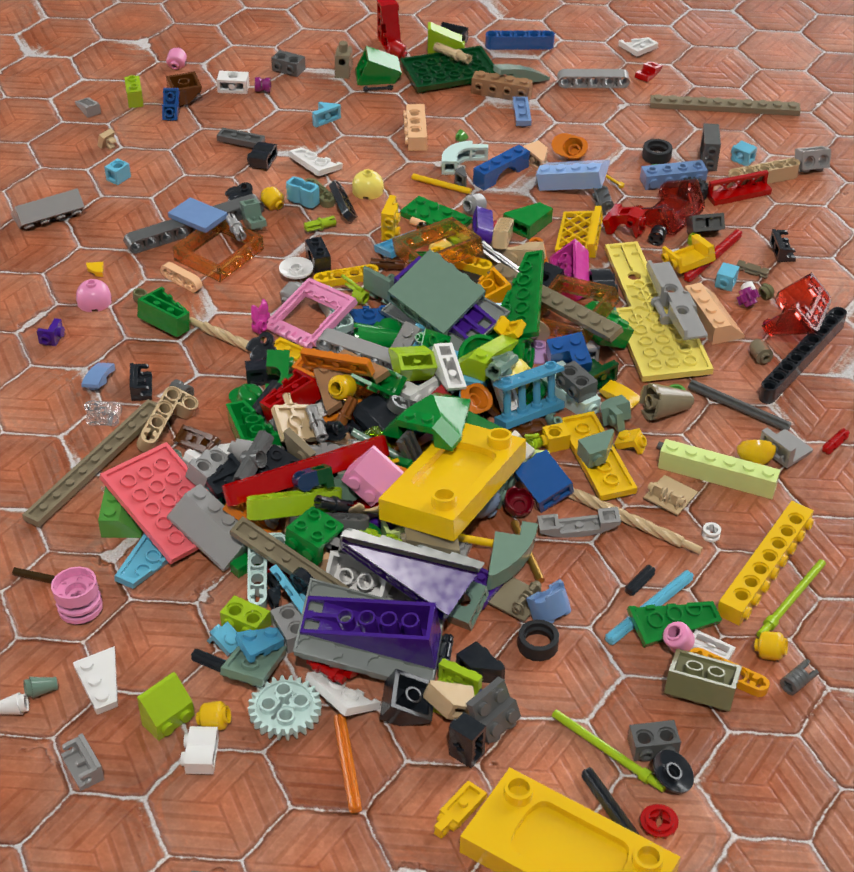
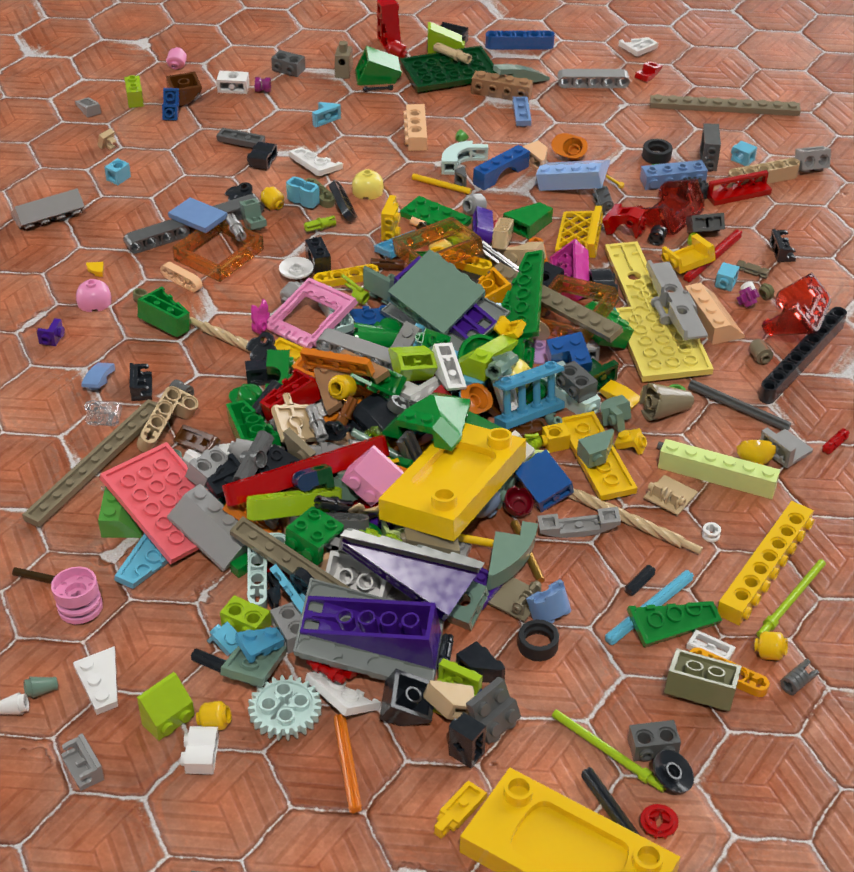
(678, 636): bright pink head -> none

